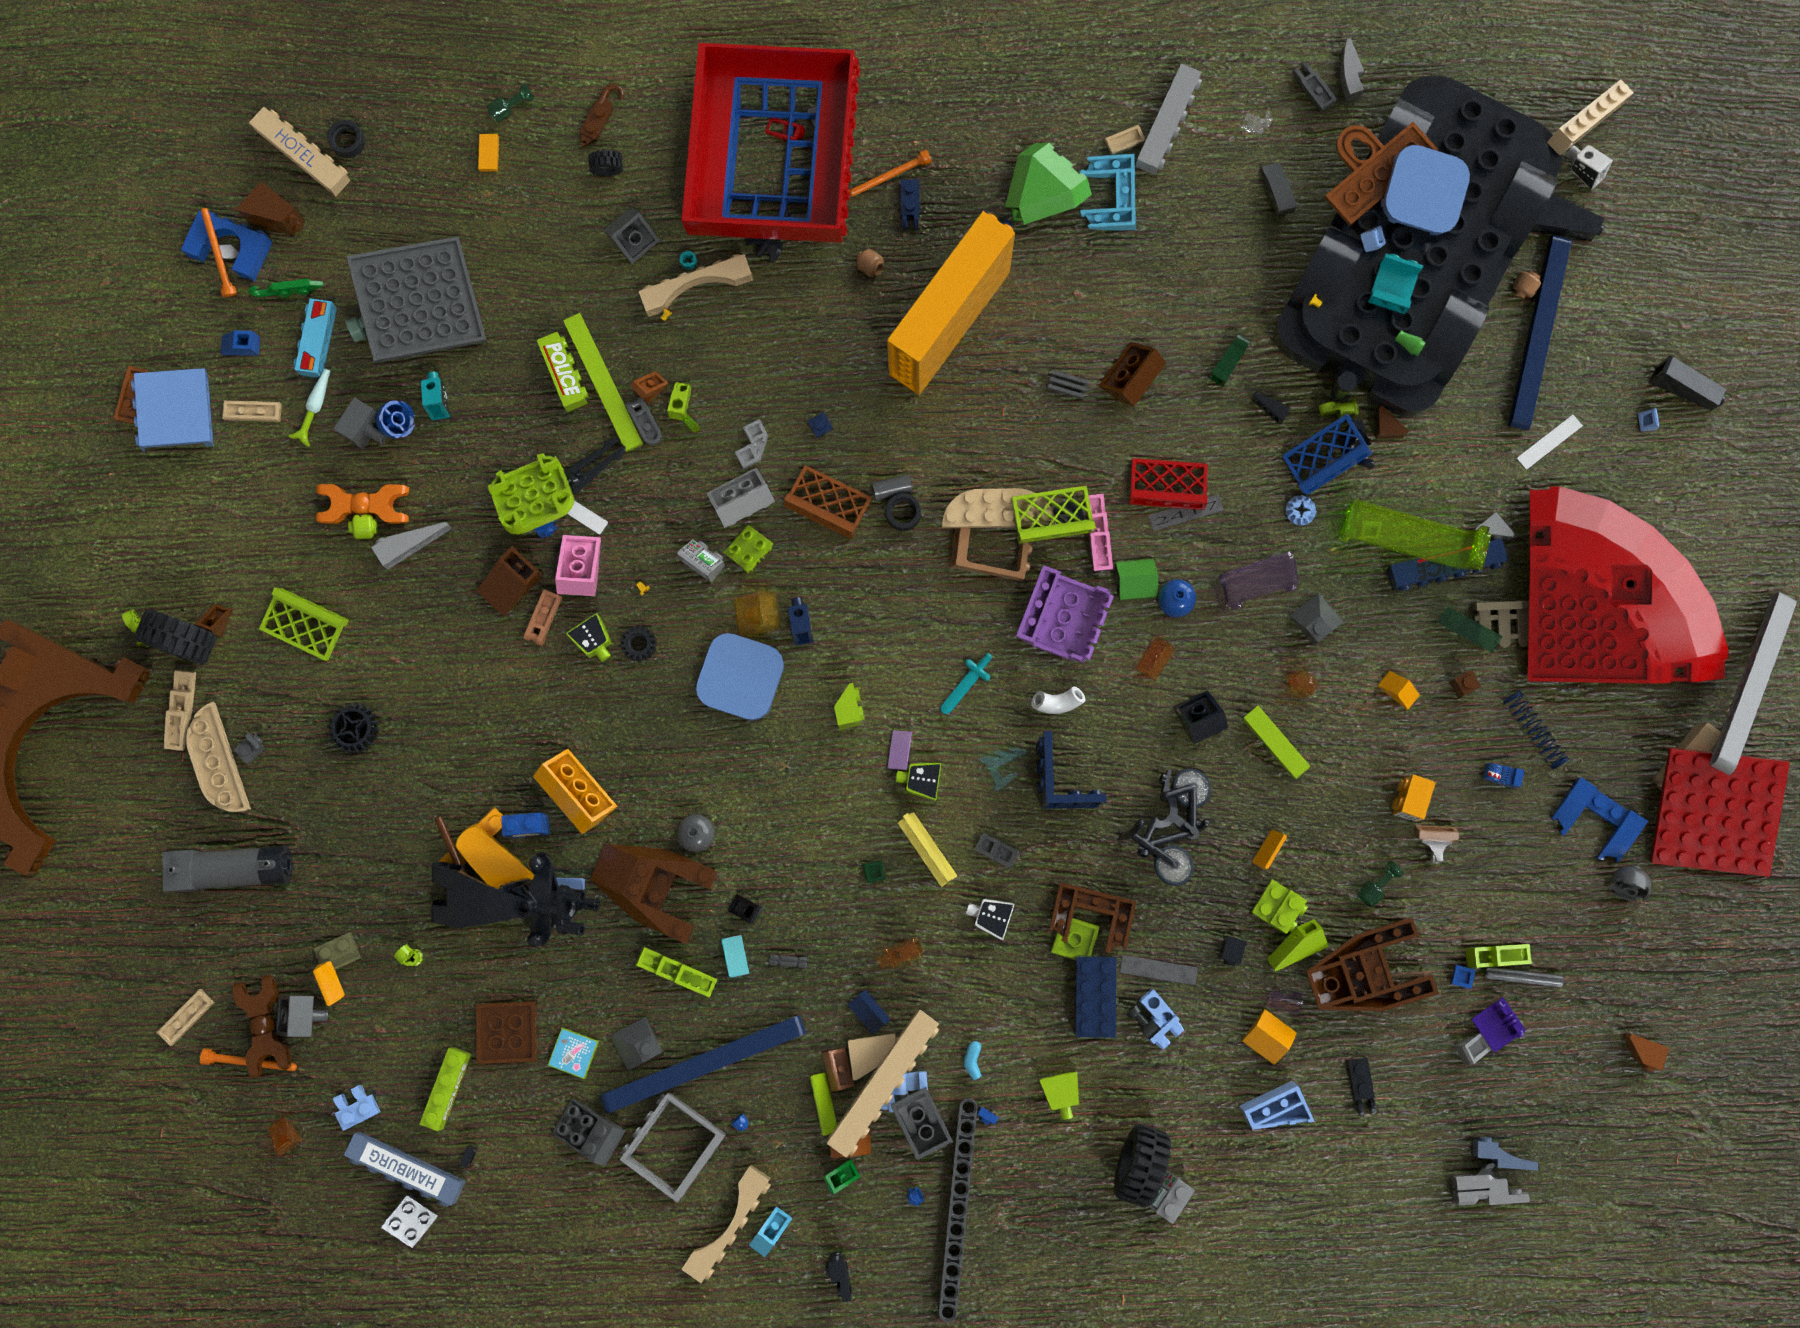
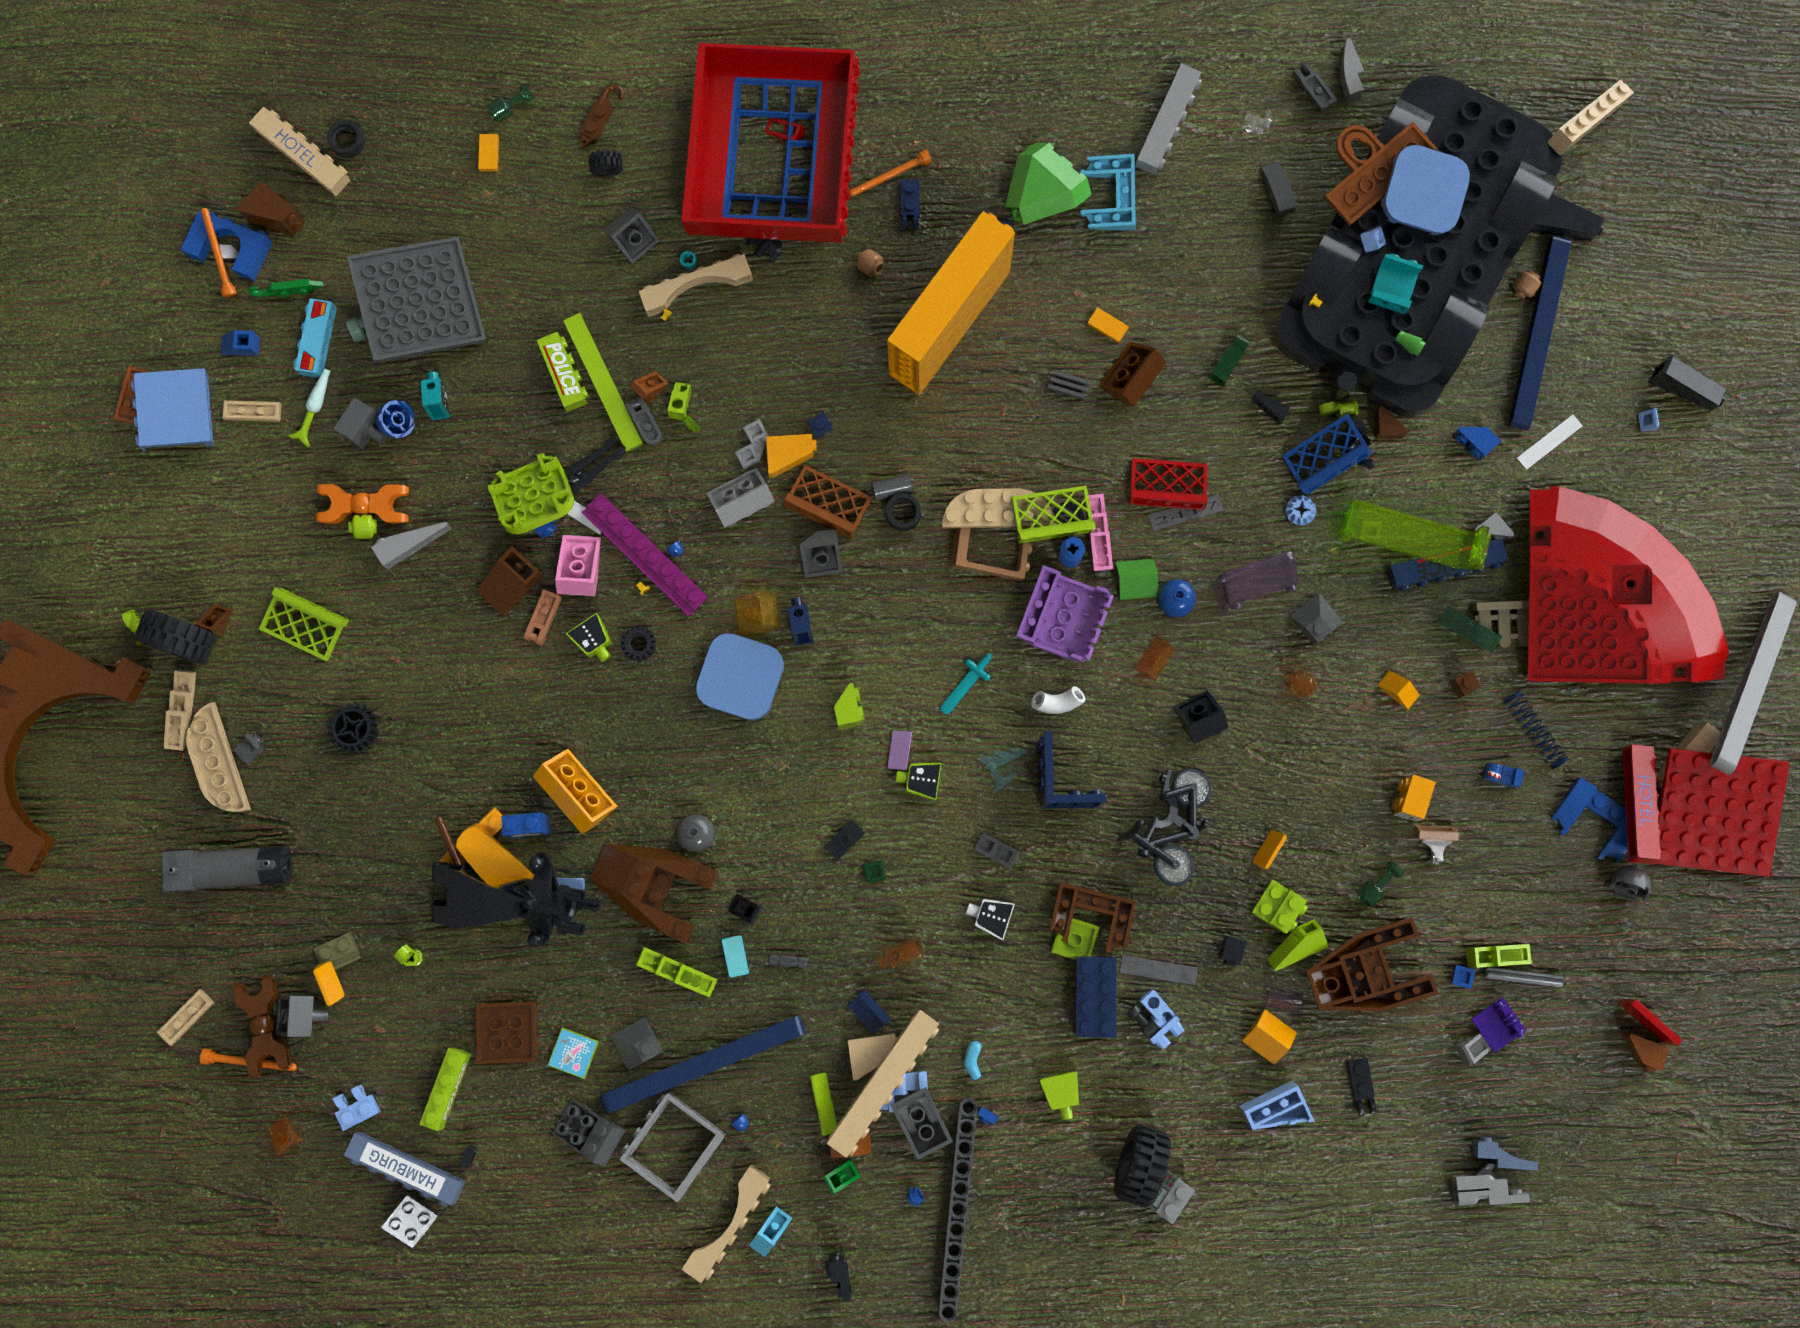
(644, 555): none -> magenta plate
(675, 549): none -> blue hinge
(701, 560): light grey slope -> none
(748, 548): lime hinge -> none
(788, 452): none -> light orange slope
(821, 554): none -> dark grey slope
(838, 1069): nougat slope -> none
(844, 839): none -> black plate
(927, 849): light yellow fence -> none
(1071, 552): none -> blue piece
(1108, 325): none -> light orange tile
(1125, 140): tan tile -> none
(1276, 742): lime slope -> none
(1478, 440): none -> blue slope
(1589, 165): white torso -> none
(1641, 804): none -> brick
(1650, 1022): none -> red tile

